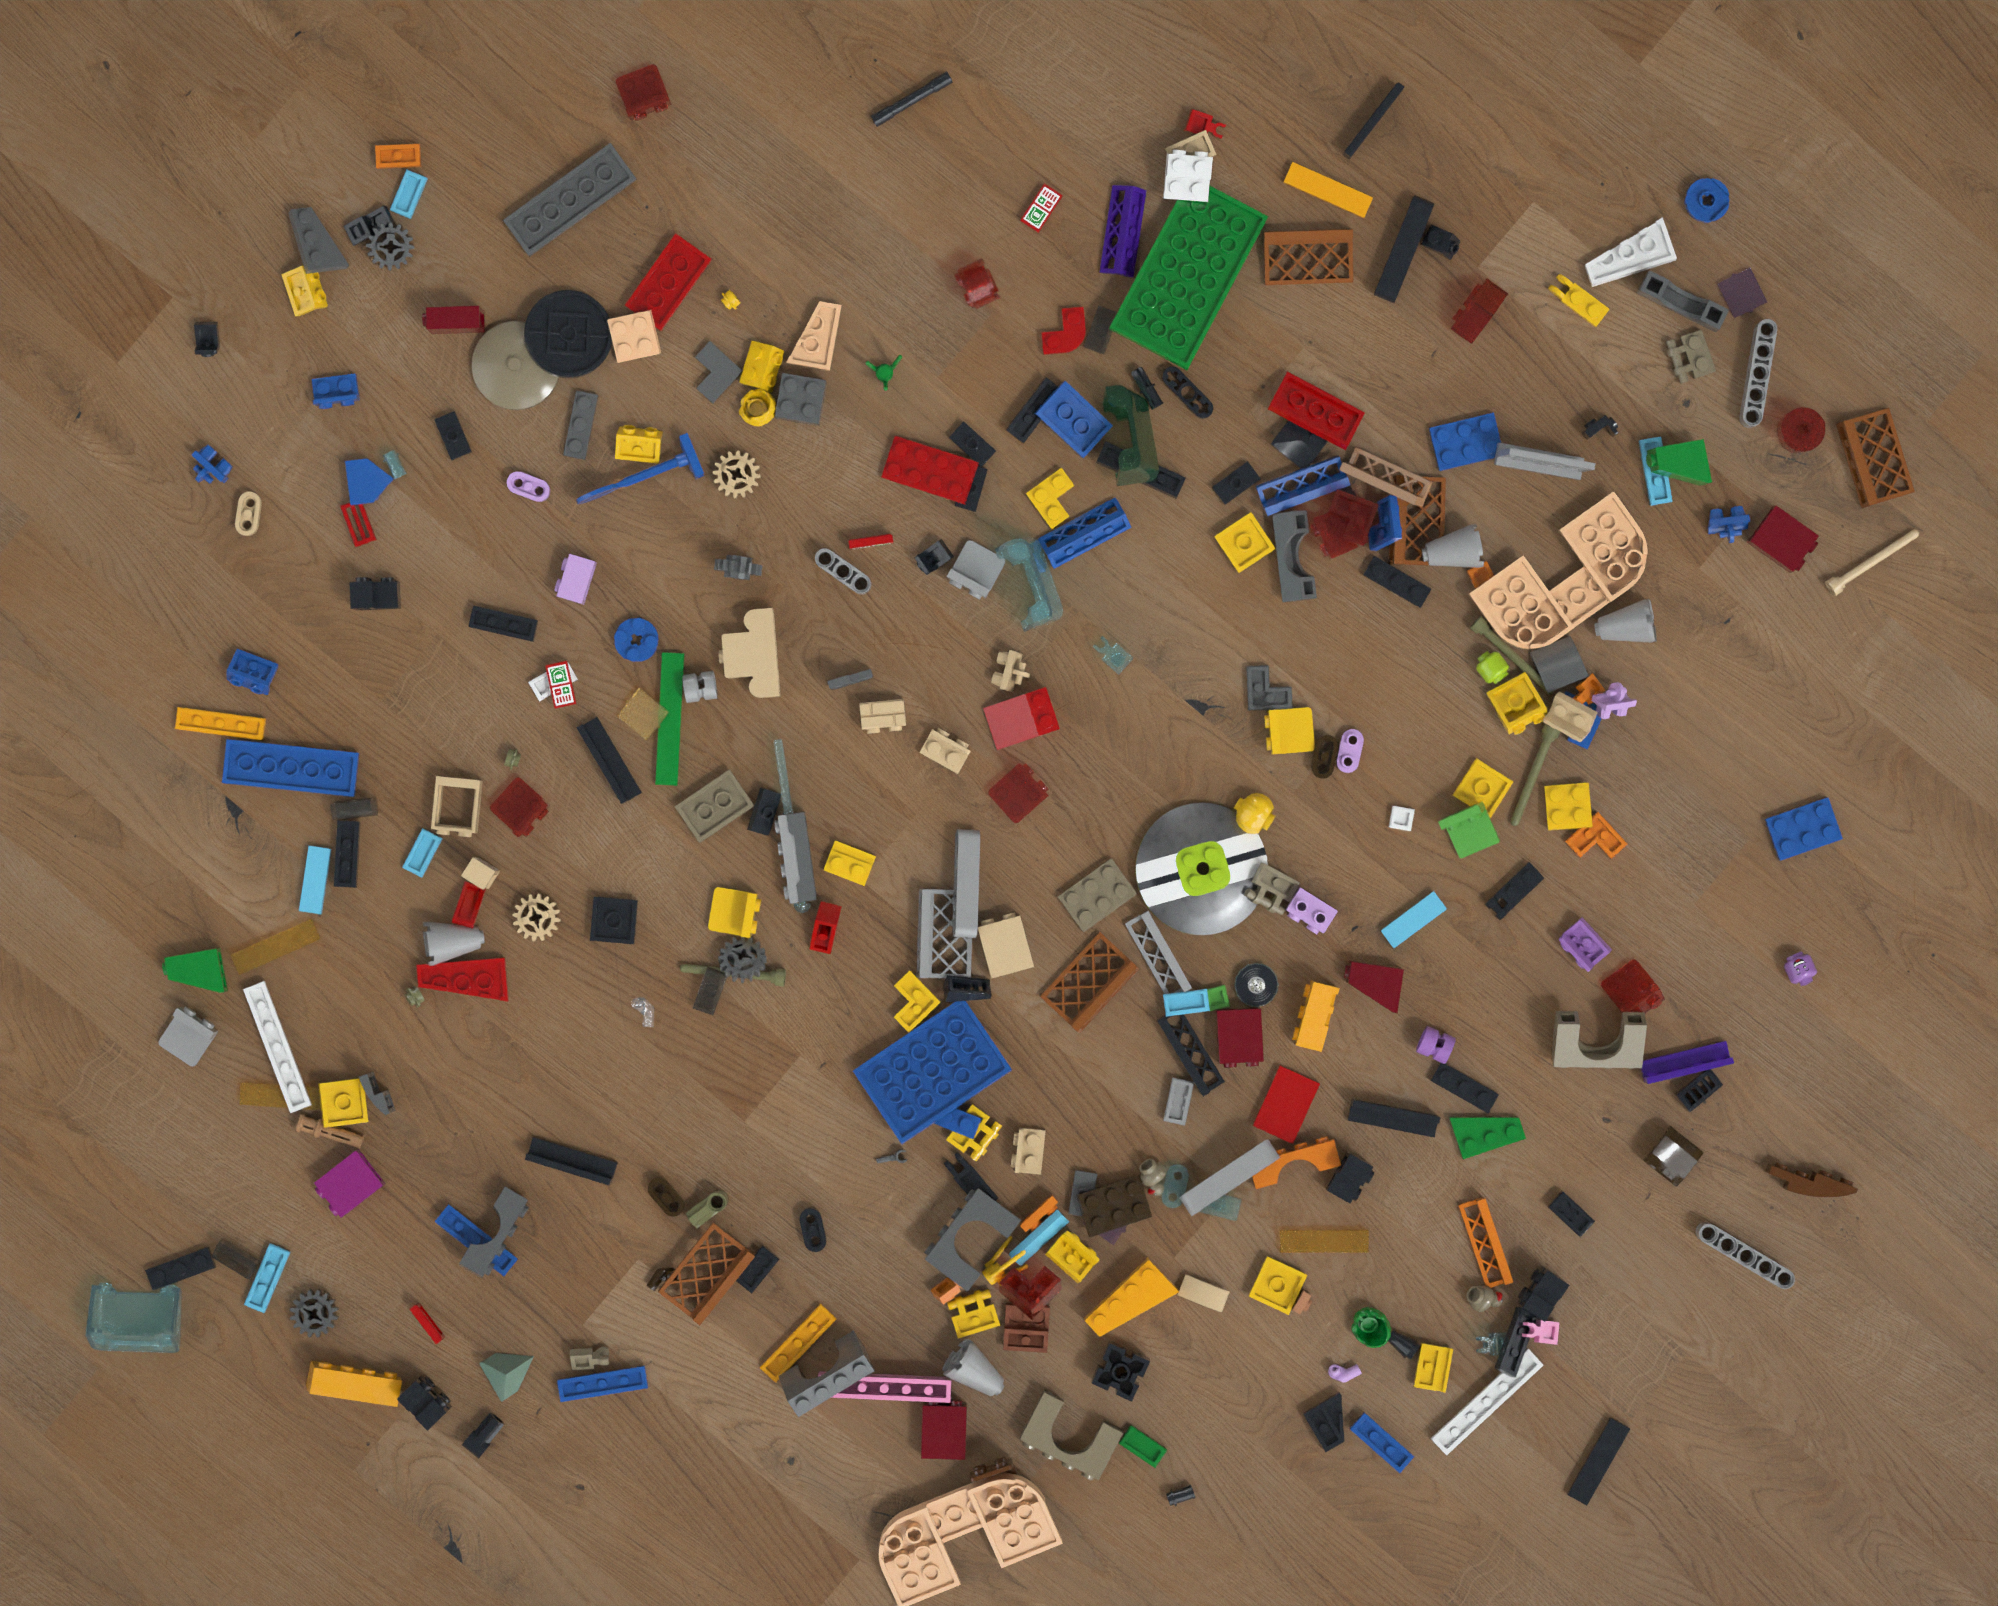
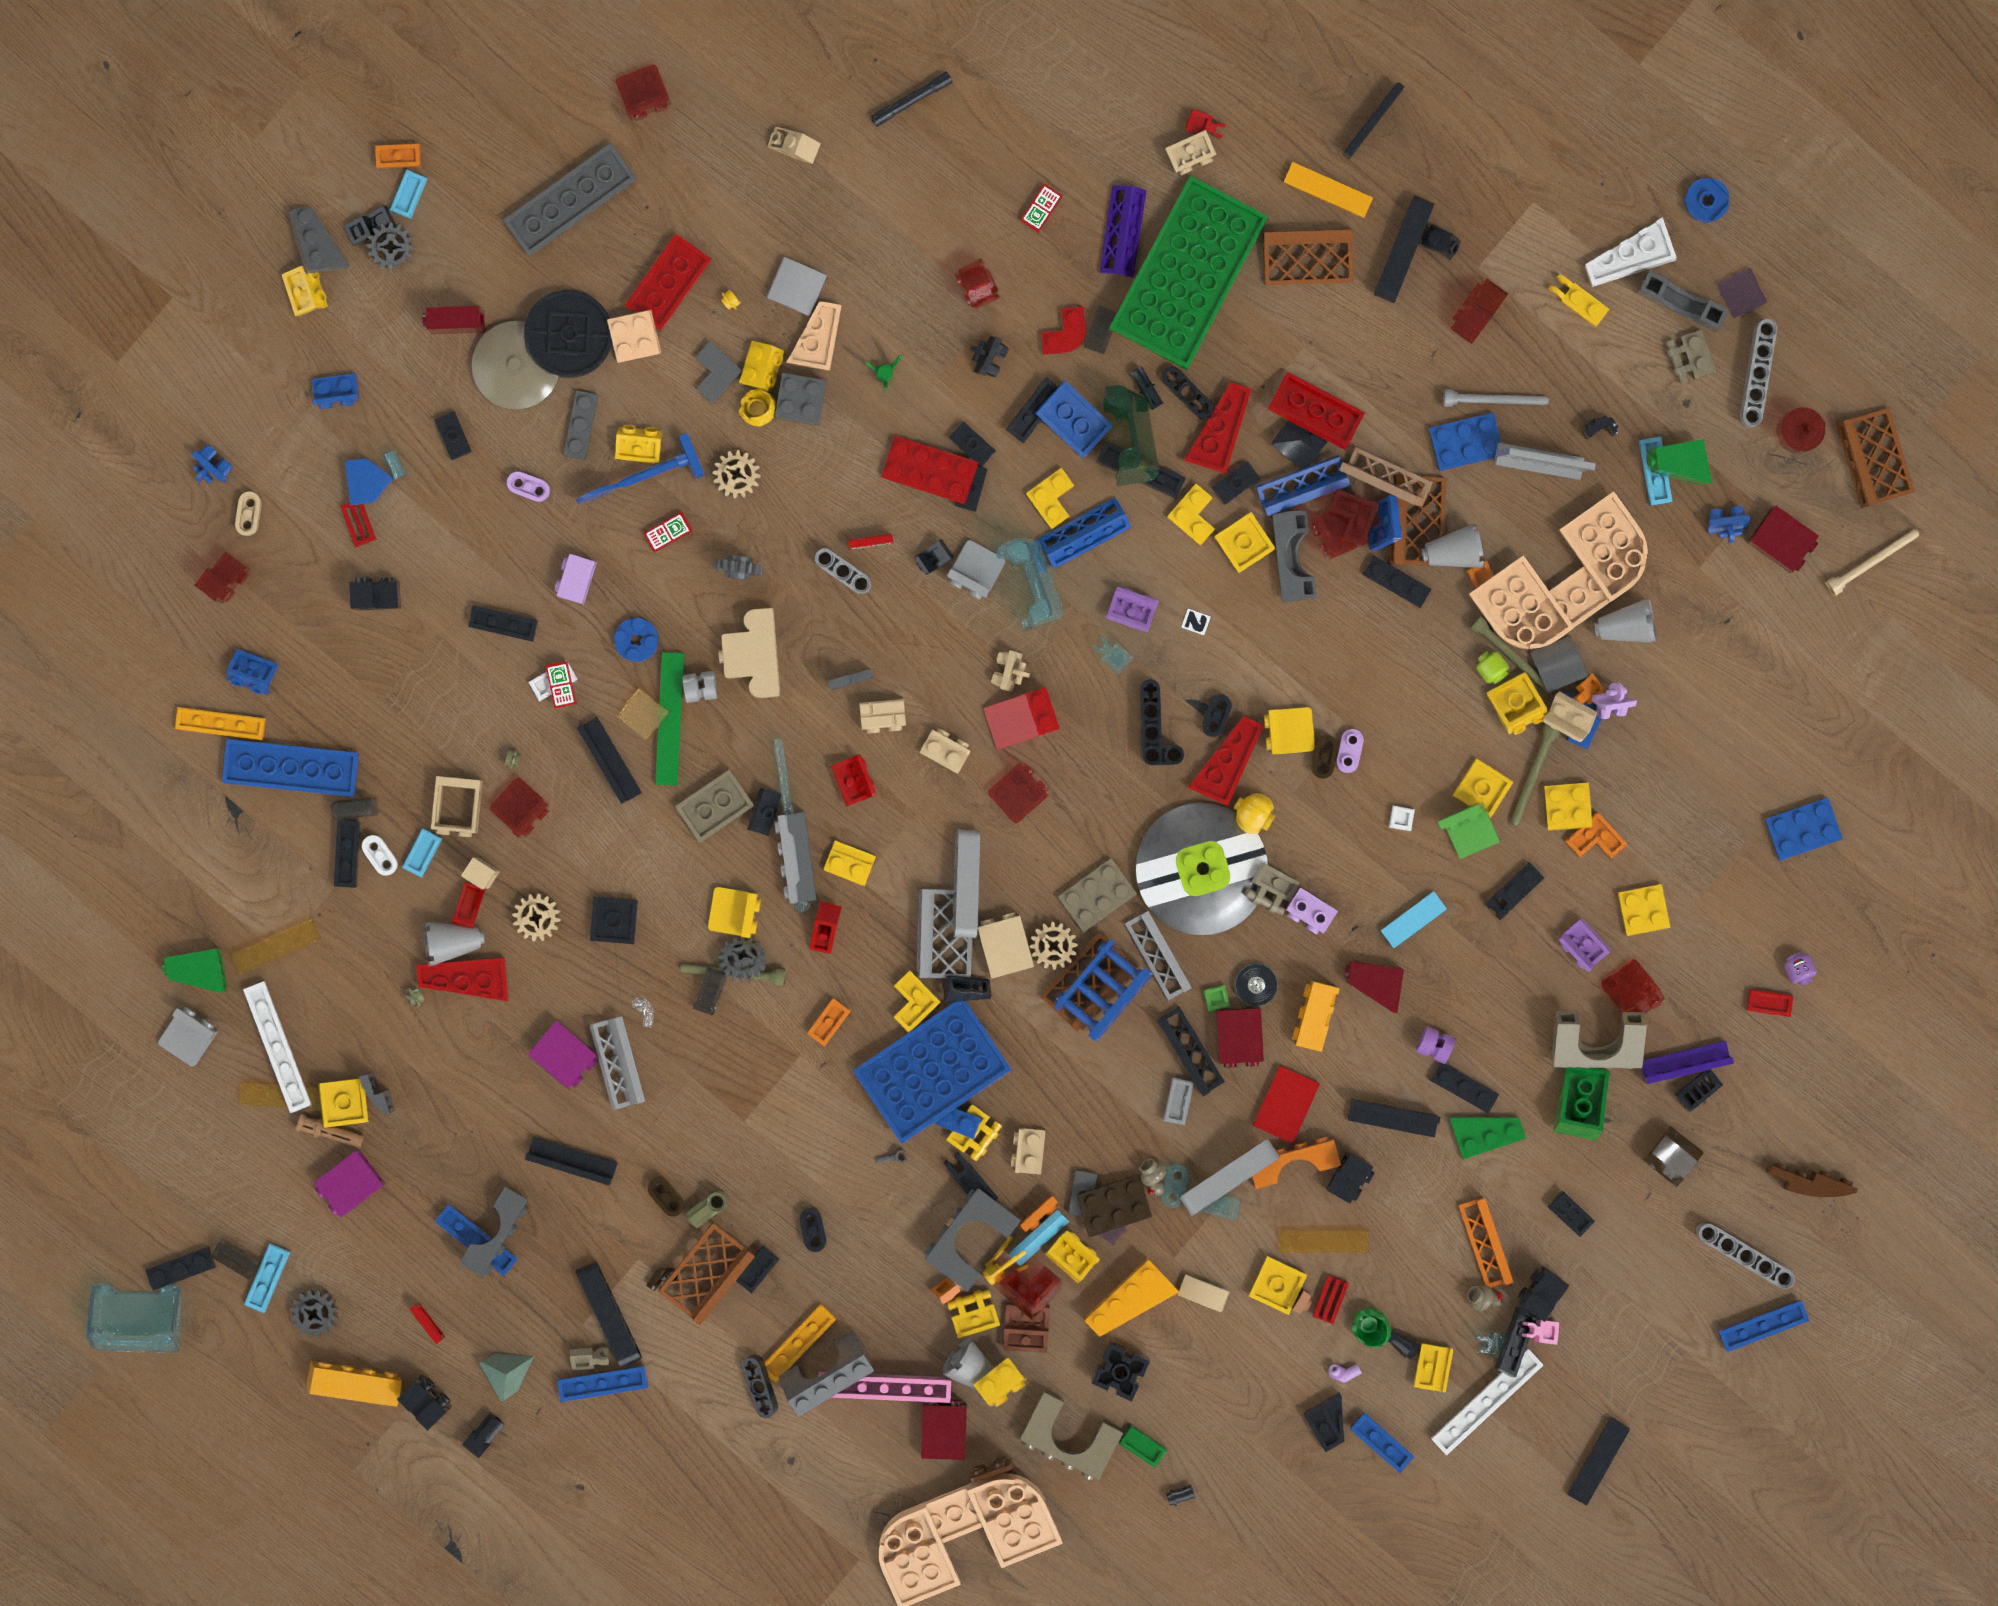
(206, 338): black bracket -> none
(223, 578): none -> clear red brick
(315, 879): medium azure tile -> none
(380, 855): none -> white plate
(564, 1055): none -> magenta brick
(608, 1314): none -> black beam
(624, 1061): none -> light grey fence
(668, 532): none -> tile
(761, 1369): none -> black beam
(794, 144): none -> tan slope
(796, 286): none -> light grey slope
(829, 1022): none -> orange plate
(853, 780): none -> red bracket
(984, 355): none -> black hips
(1000, 1382): none -> yellow bracket
(1046, 952): none -> tan gear
(1110, 1011): none -> blue fence
(1132, 609): none -> medium lavender bracket
(1155, 722): none -> black beam
(1186, 515): none -> yellow plate
(1186, 1002): medium azure tile -> none
(1187, 176): white plate -> none
(1195, 621): none -> sticker
(1215, 715): none -> black plate
(1219, 435): none -> red wing
(1224, 769): none -> red wing
(1263, 696): dark grey tile -> none
(1331, 1320): none -> red tile
(1452, 398): none -> light grey piece
(1582, 1102): none -> green slope
(1643, 910): none -> yellow plate
(1763, 1325): none -> blue plate
(1769, 1003): none -> red tile

